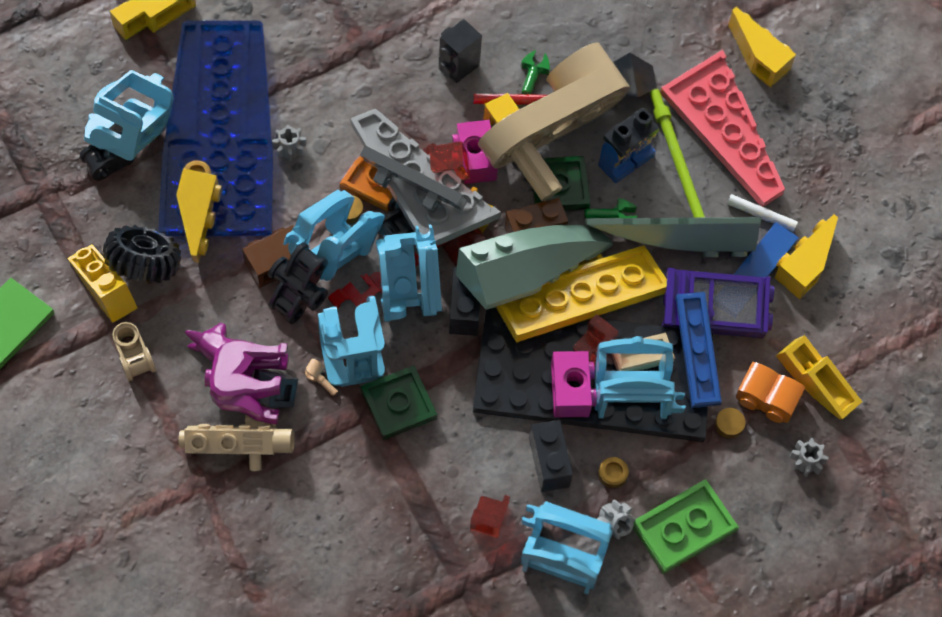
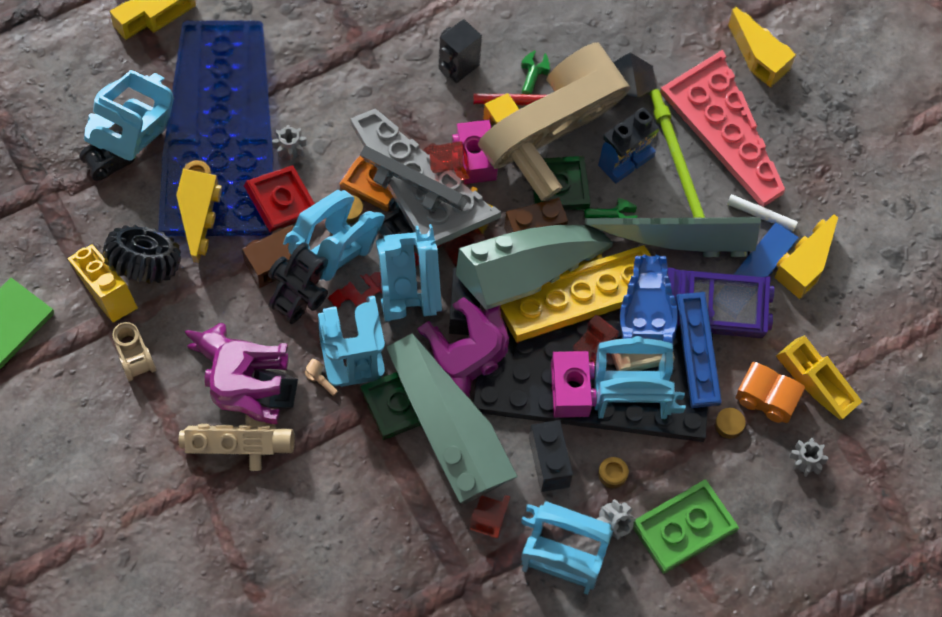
(279, 197): none -> red tile
(452, 423): none -> sand green wedge
(470, 356): none -> magenta animal
(649, 306): none -> blue animal

